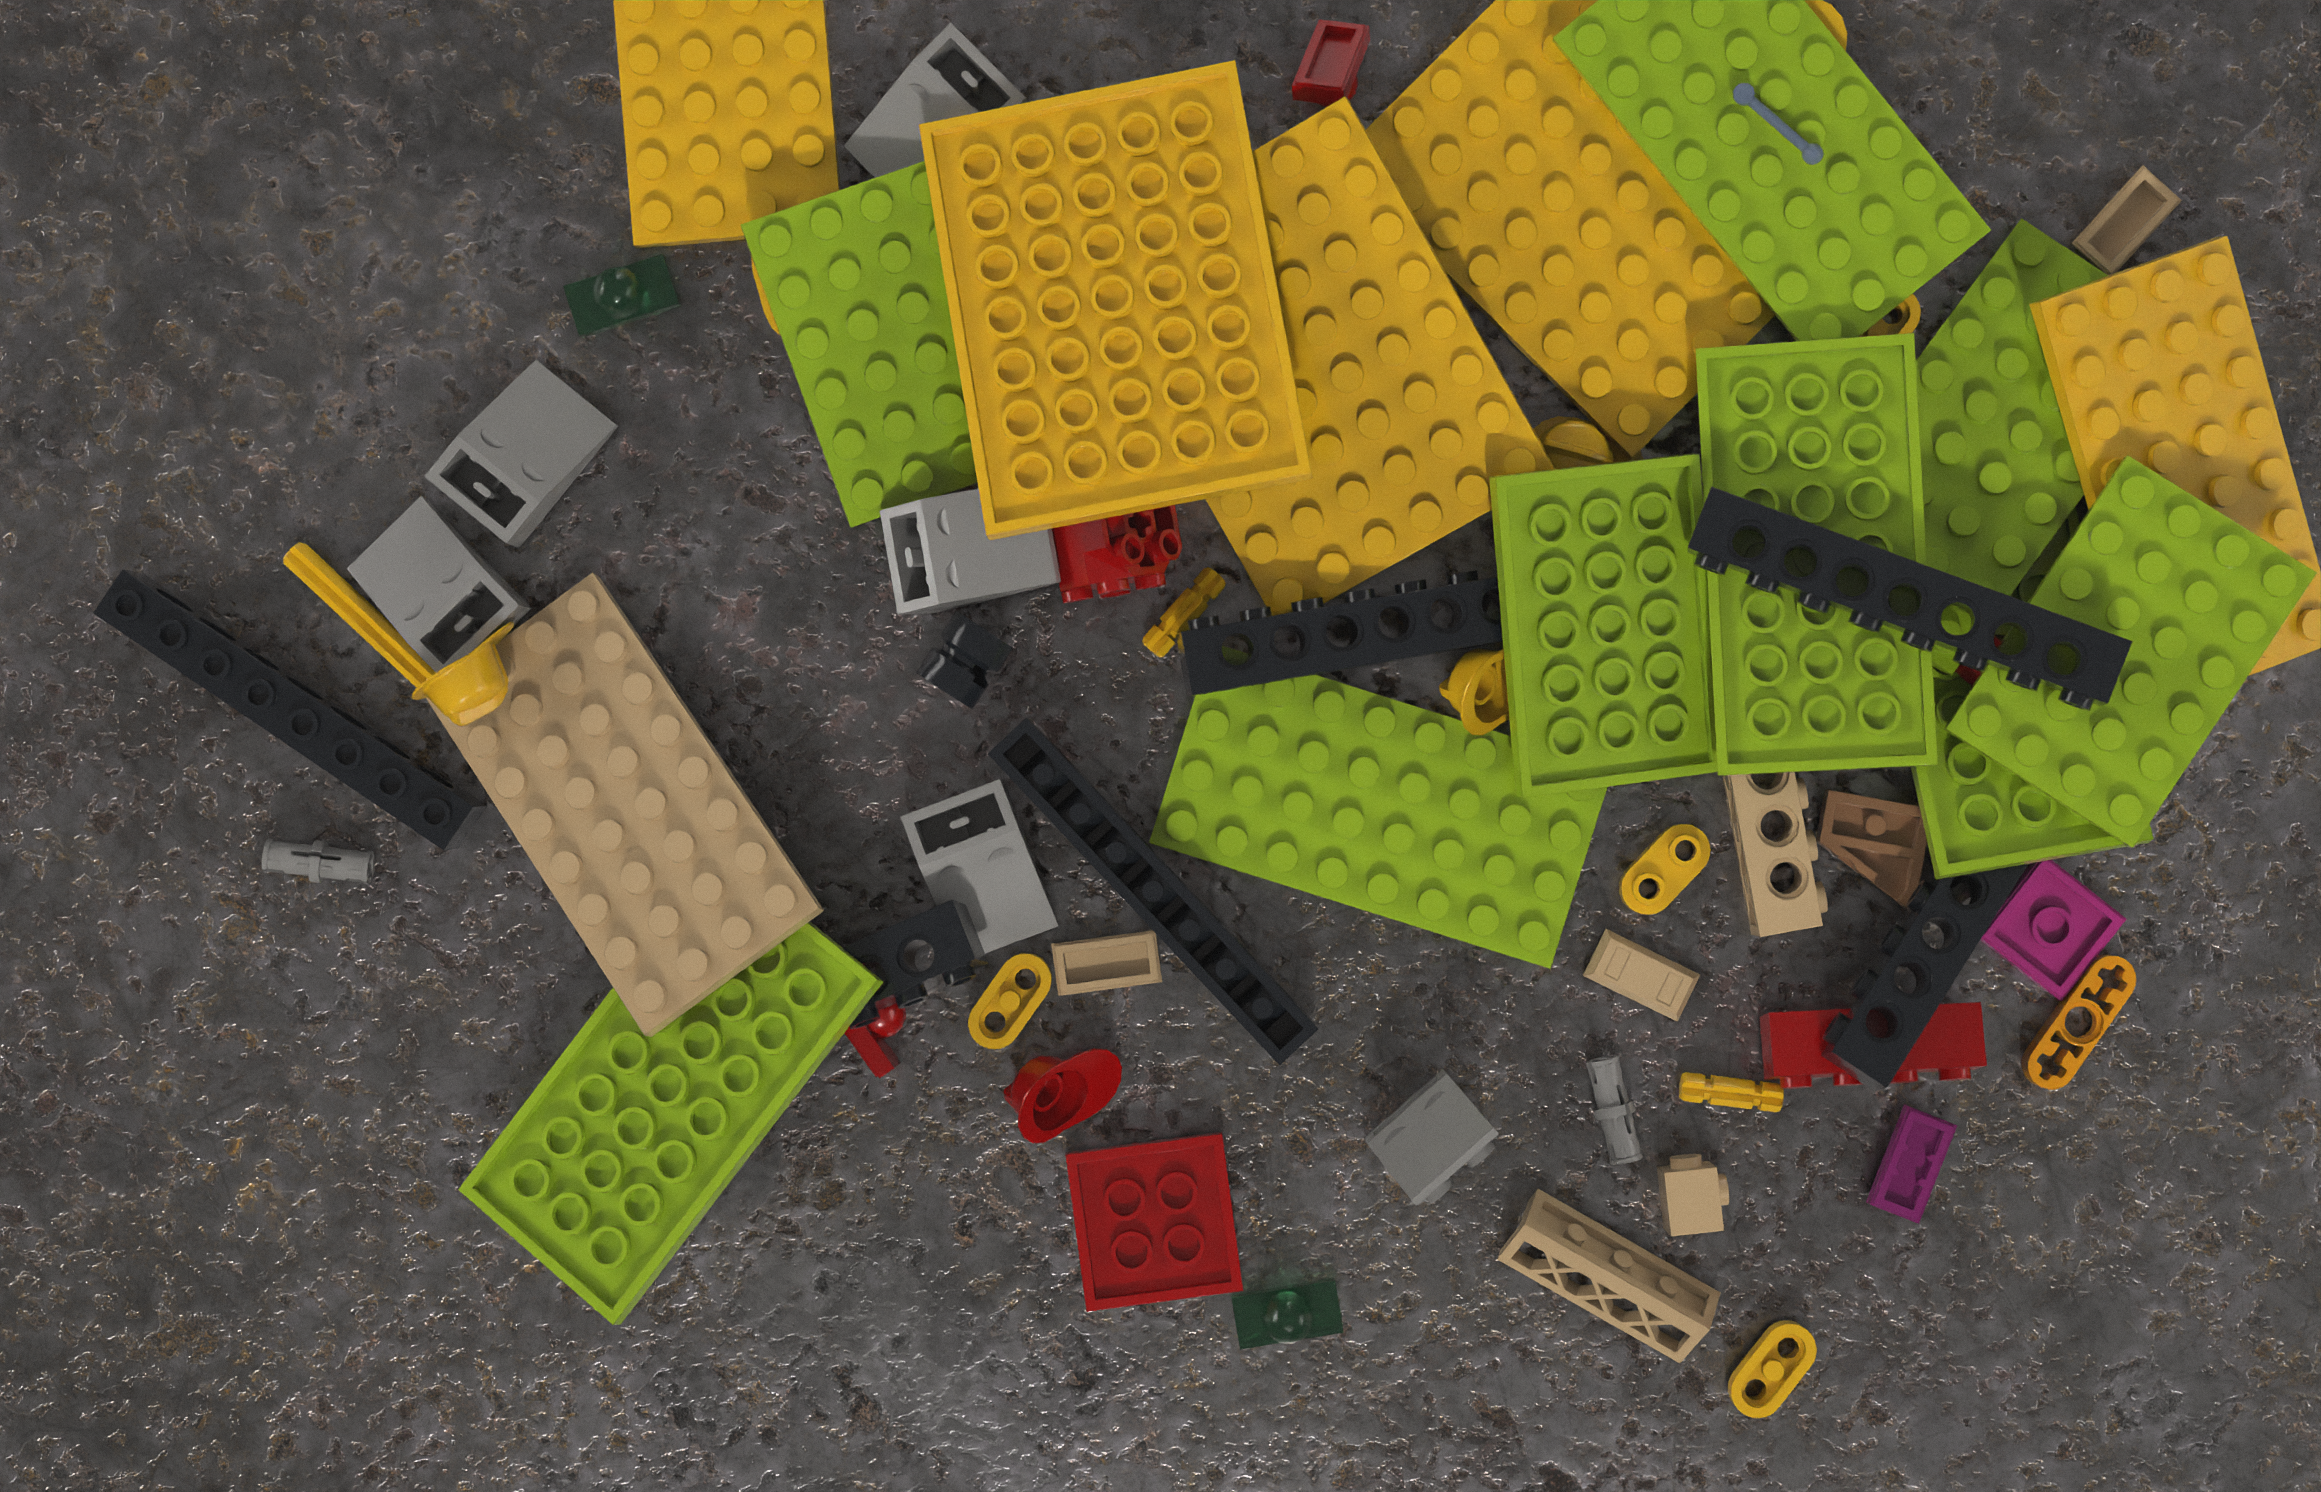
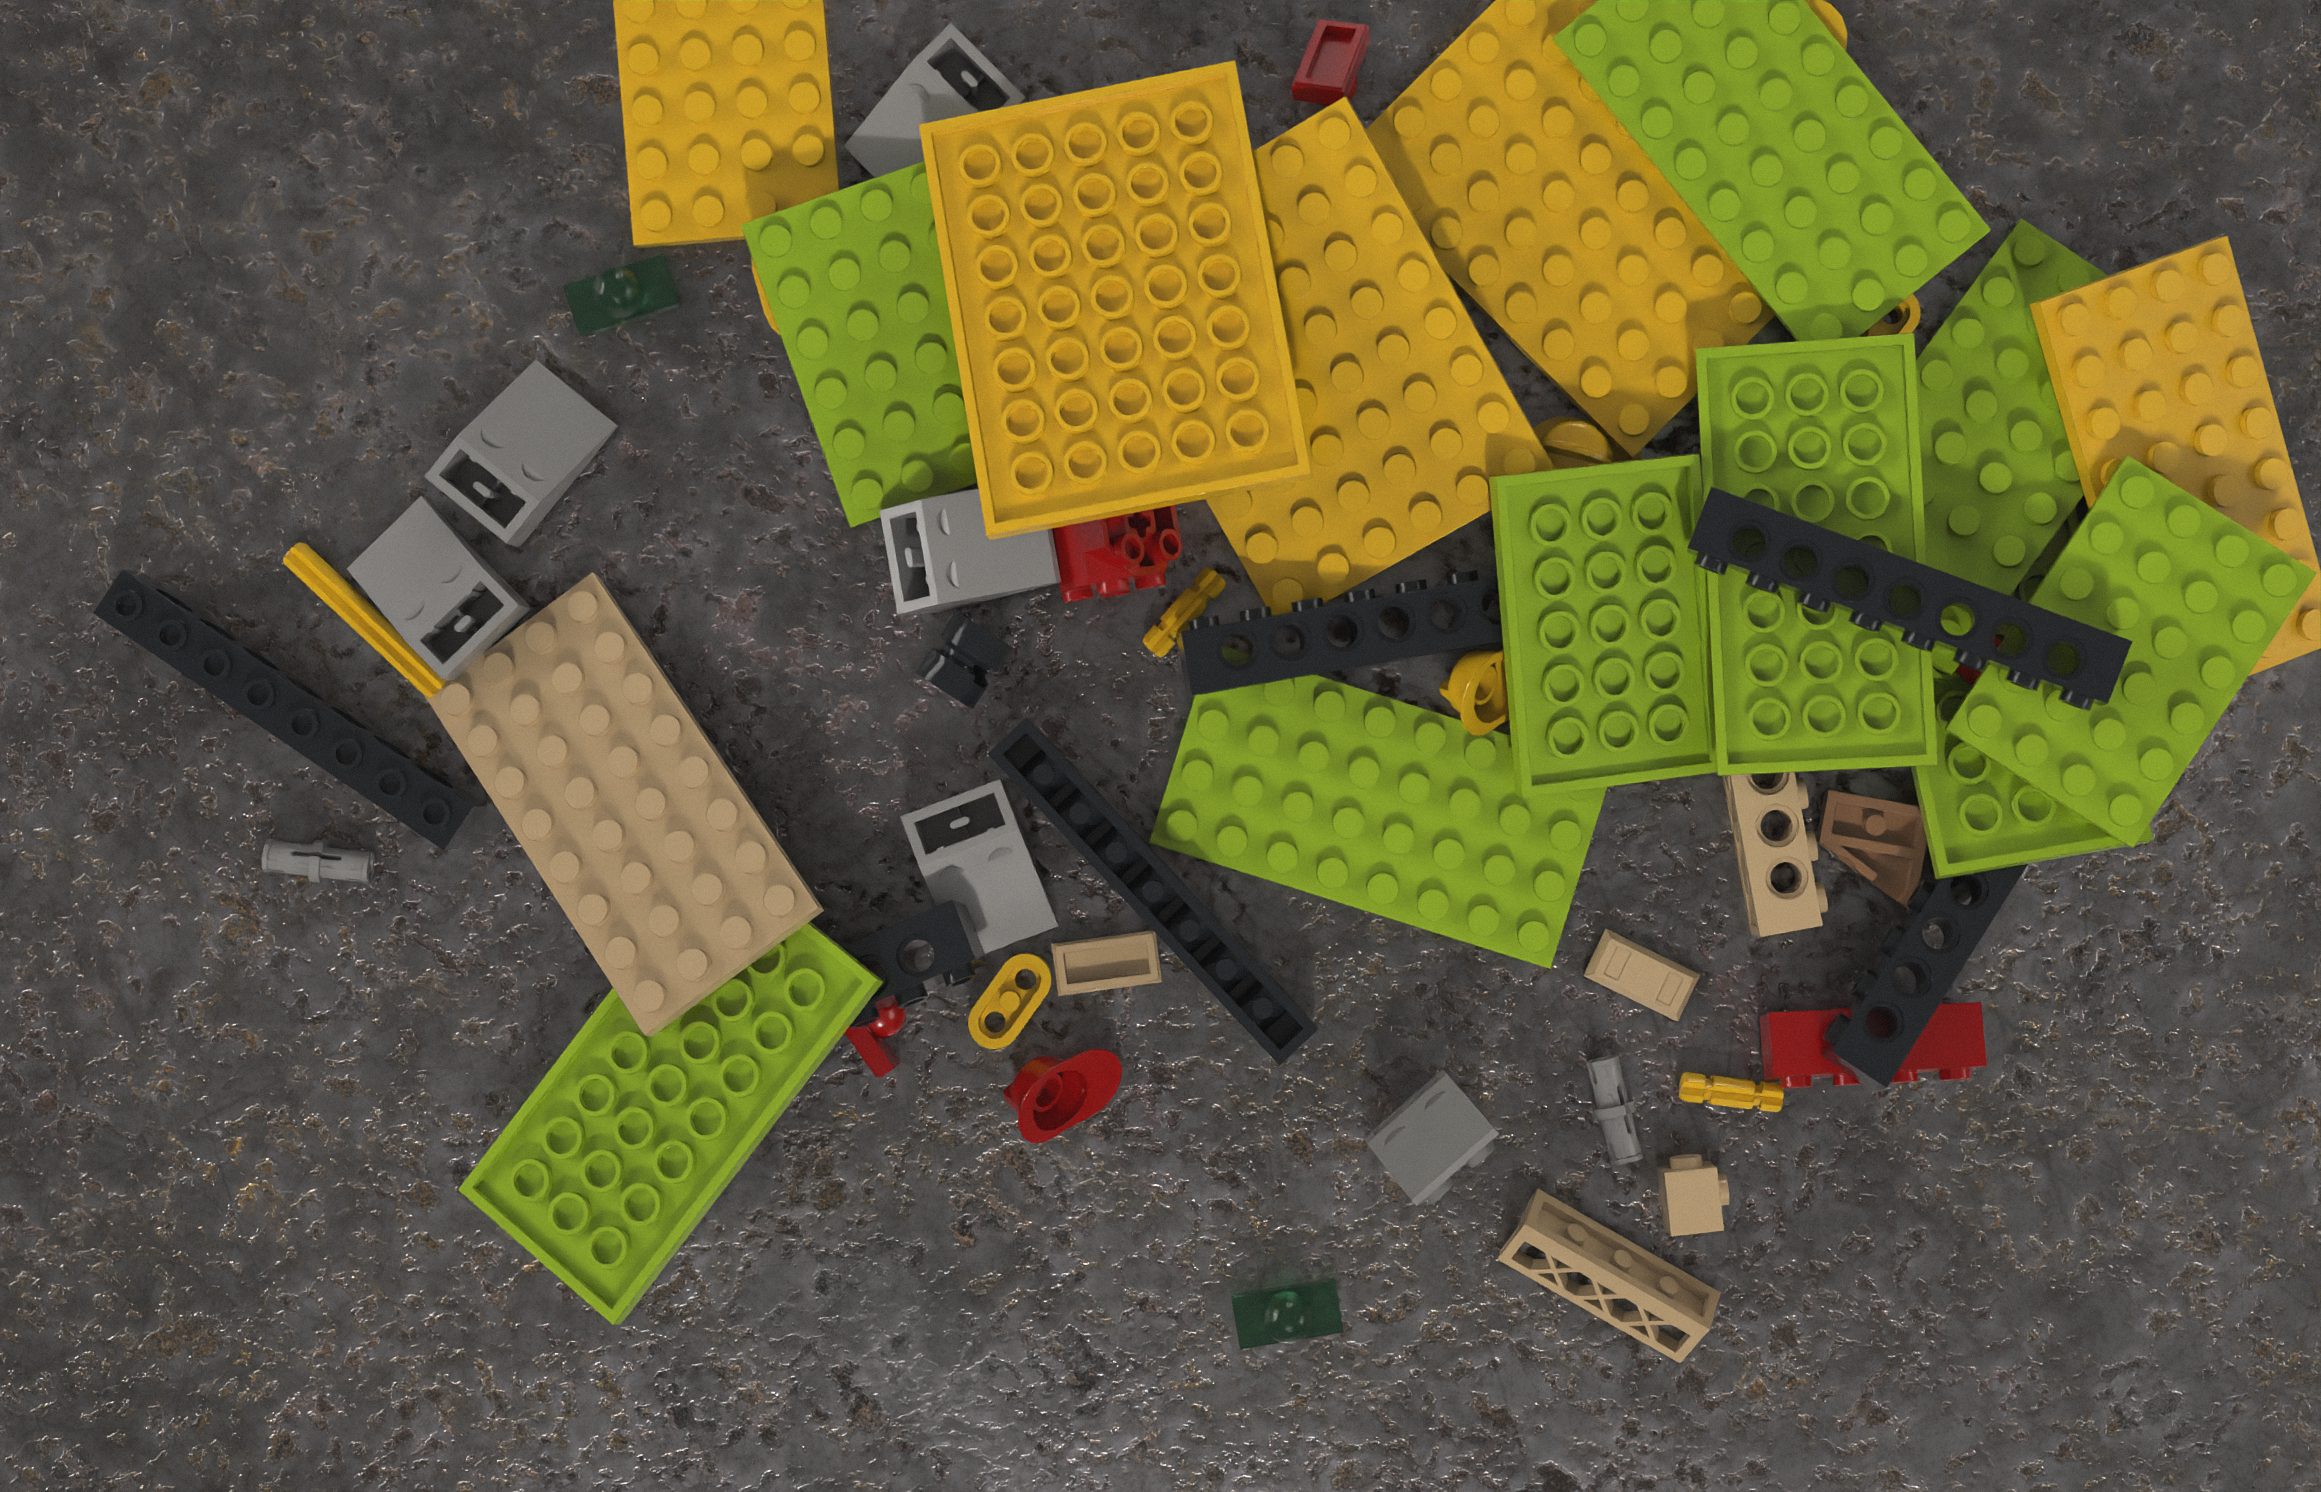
(469, 685): yellow piece -> none
(1154, 1221): red plate -> none
(1665, 868): yellow plate -> none
(1744, 95): sand blue hinge -> none
(1776, 1371): yellow plate -> none
(1911, 1164): magenta plate -> none
(2052, 927): dark pink tile -> none
(2101, 1019): light orange beam -> none
(2126, 221): tan tile -> none

